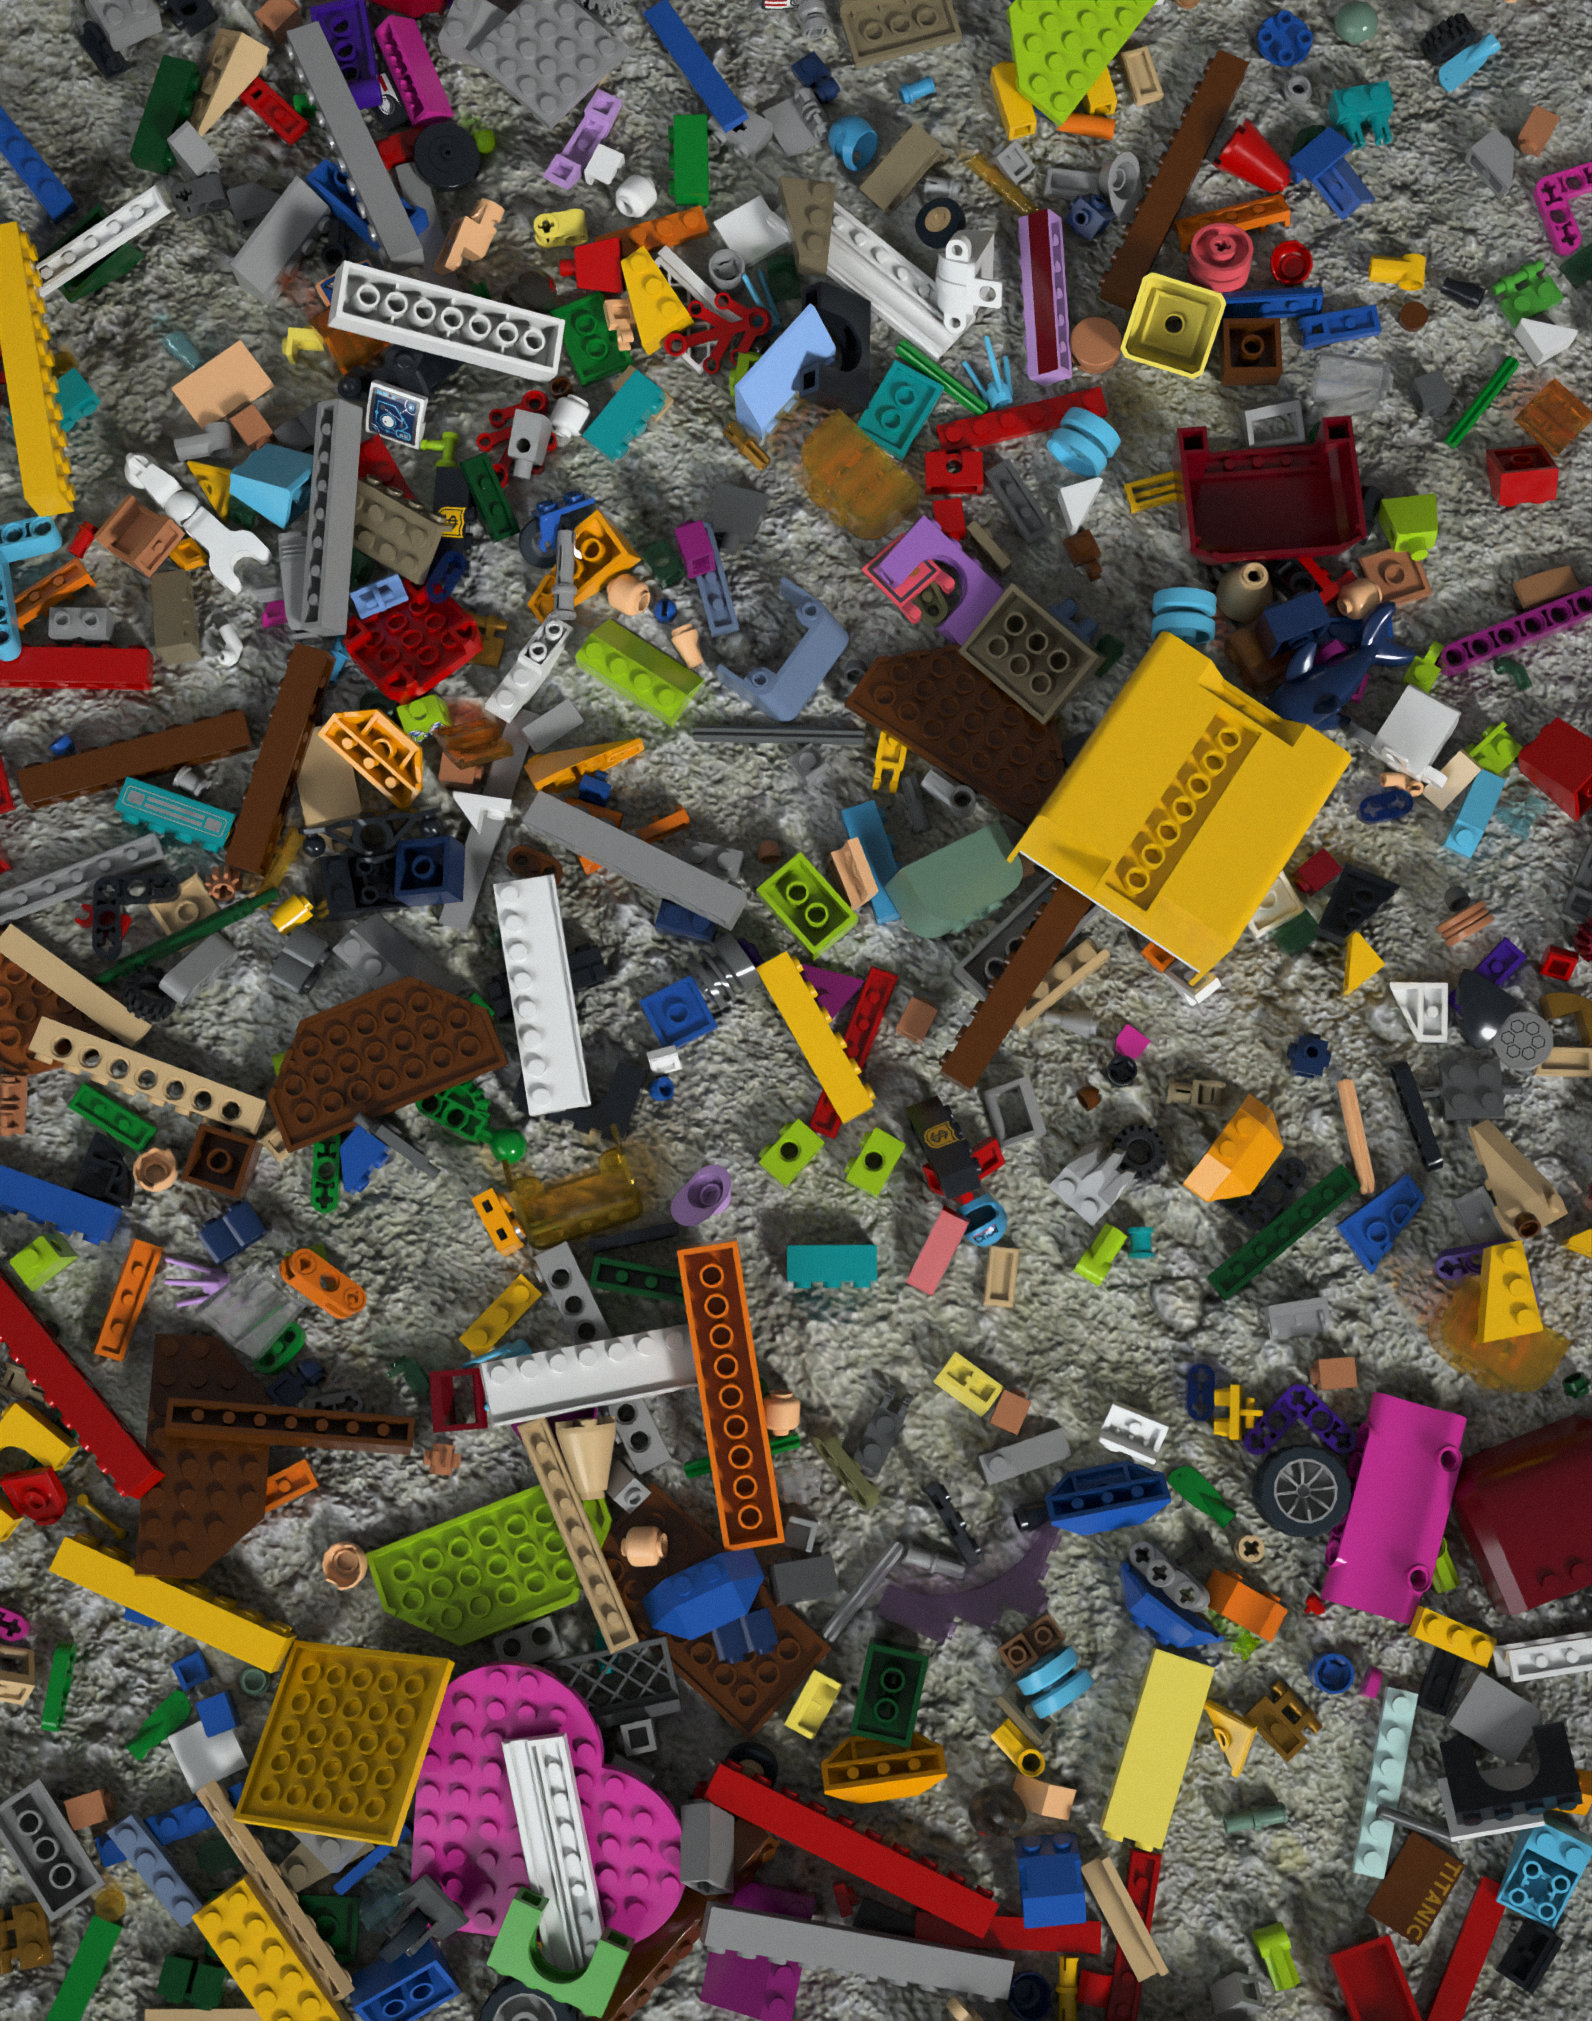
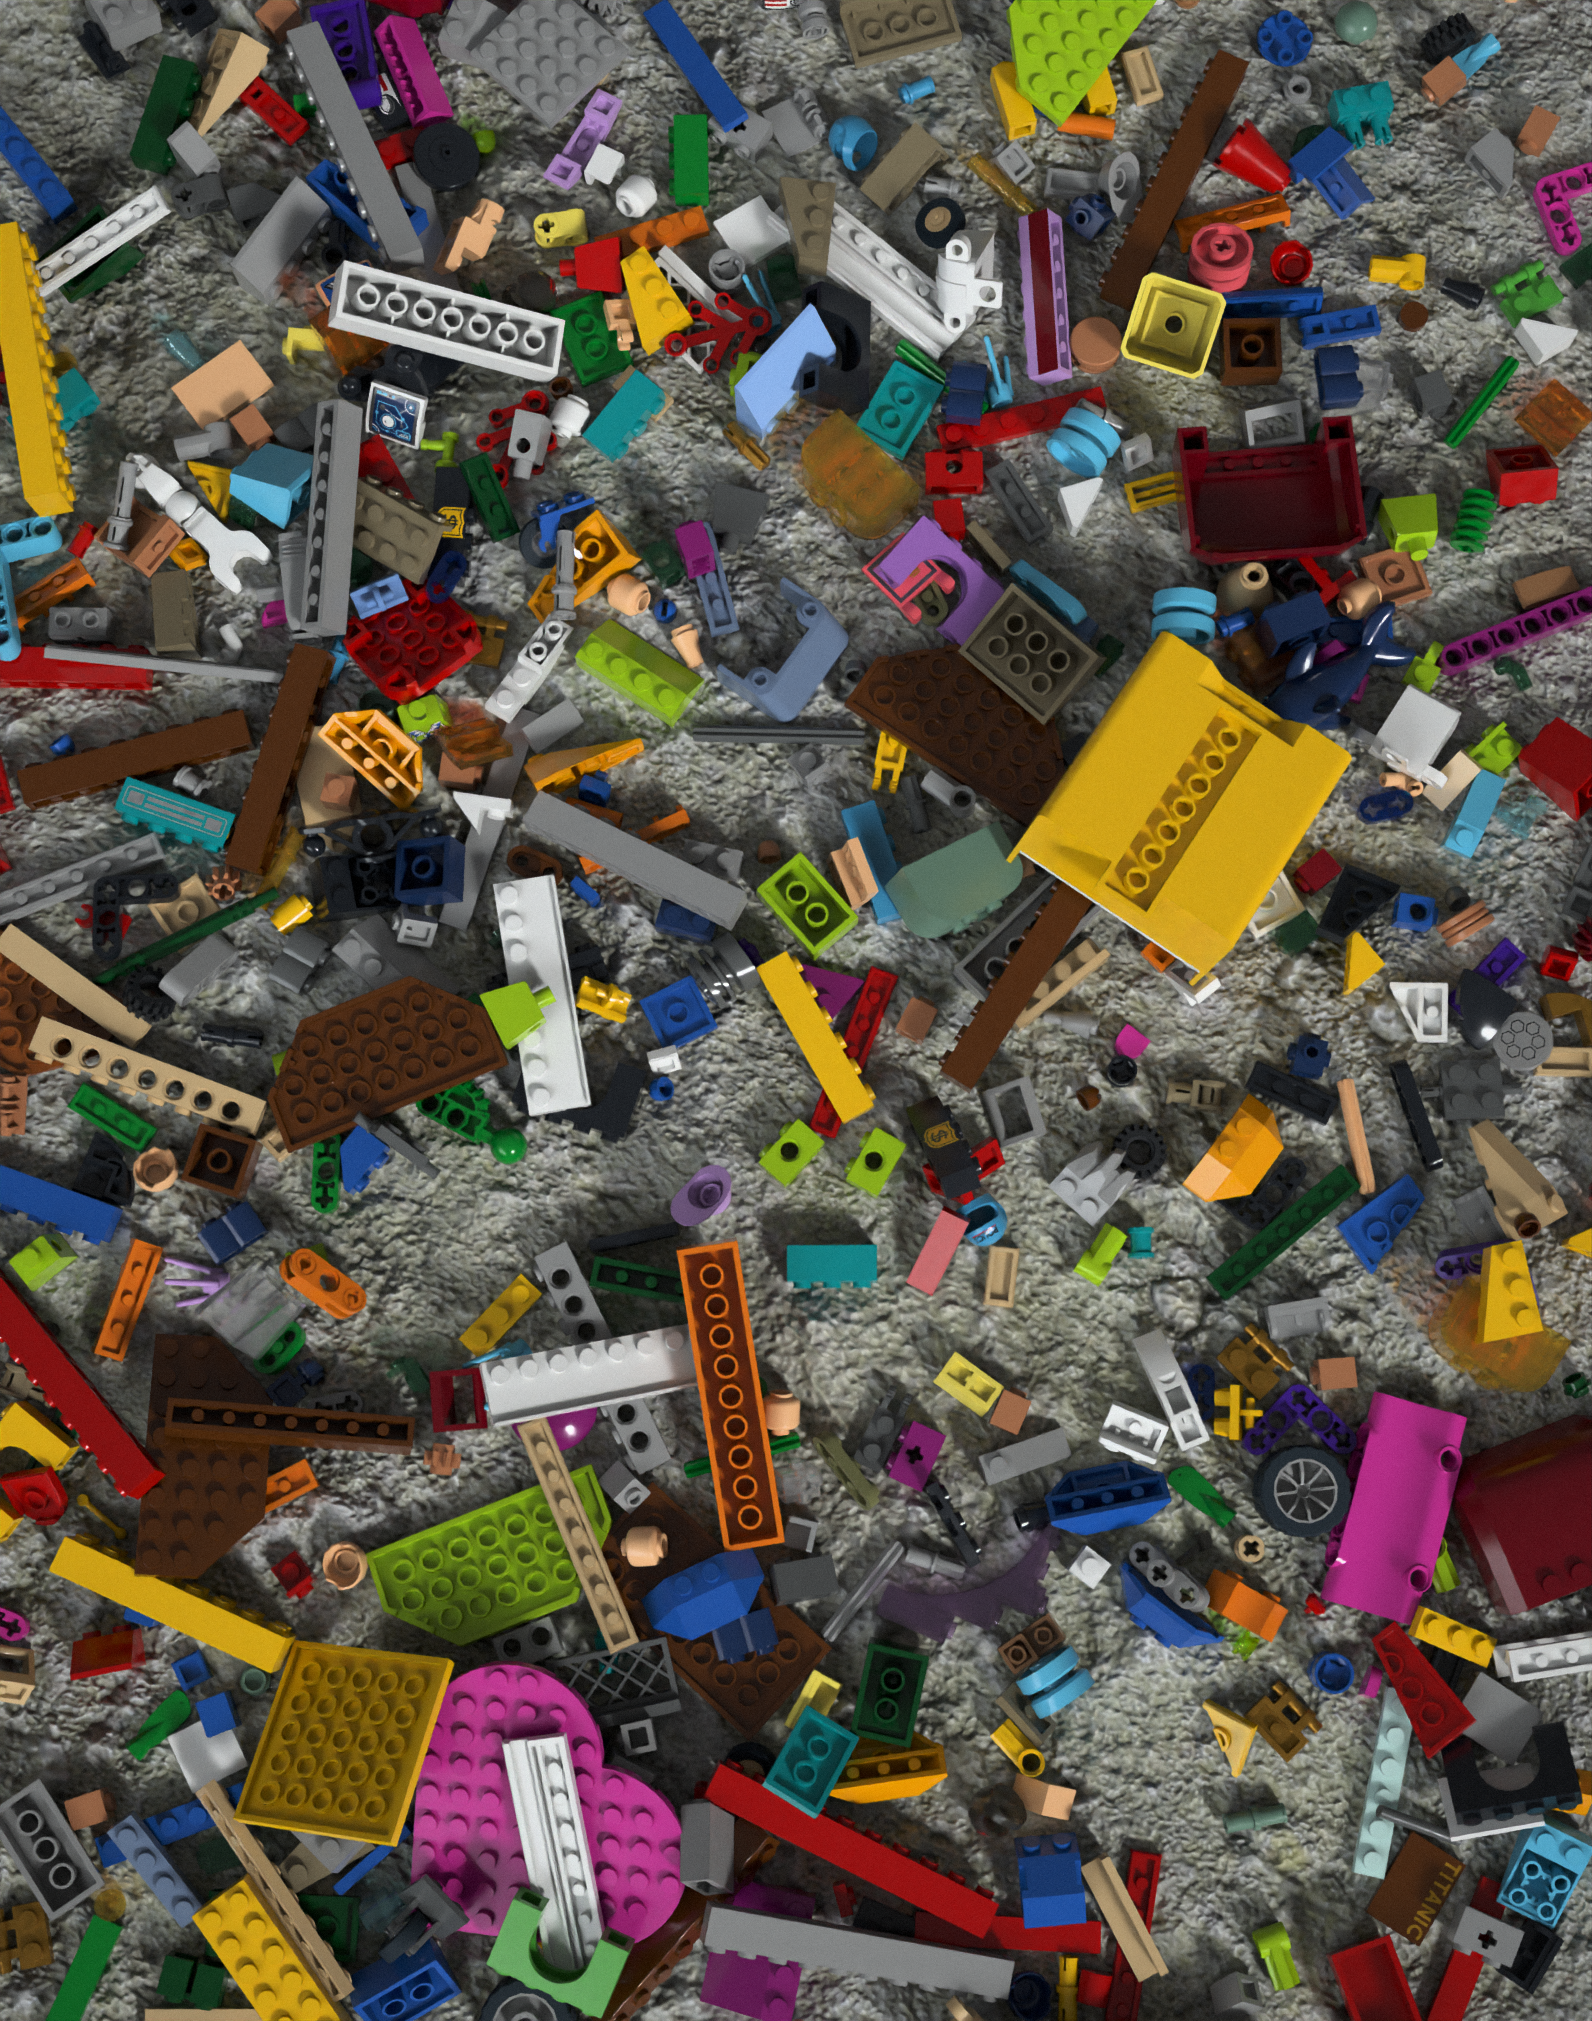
(59, 1686): green beam -> none
(107, 1653): none -> red slope
(120, 519): none -> light grey pin
(163, 663): none -> light grey tile
(232, 1035): none -> black pin
(295, 1575): none -> red bracket
(339, 792): none -> nougat brick
(413, 928): none -> light grey bracket
(494, 1212): light orange piece -> none
(517, 1010): none -> lime torso
(577, 1205): clear yellow windscreen -> none
(585, 891): none -> blue tile
(588, 1453): tan cone -> none
(603, 999): none -> yellow hips
(810, 1762): none -> teal plate
(813, 73): dark blue plate -> none
(930, 1444): none -> magenta brick
(965, 394): none -> dark blue brick
(1048, 592): none -> medium azure beam
(1084, 551): reddish brown plate -> none
(1088, 1566): none -> white brick
(1119, 424): none -> light grey pin
(1137, 451): none -> white tile
(1156, 1749): light yellow brick -> none
(1171, 1389): none -> white slope
(1234, 622): none -> blue pin
(1248, 1368): none -> pearl gold plate
(1291, 1093): none -> black tile
(1337, 377): none -> dark blue brick
(1401, 912): none -> blue brick
(1427, 1699): none -> red wing
(1443, 82): none -> nougat brick
(1470, 521): none -> green piece
(1503, 1938): none -> light grey brick

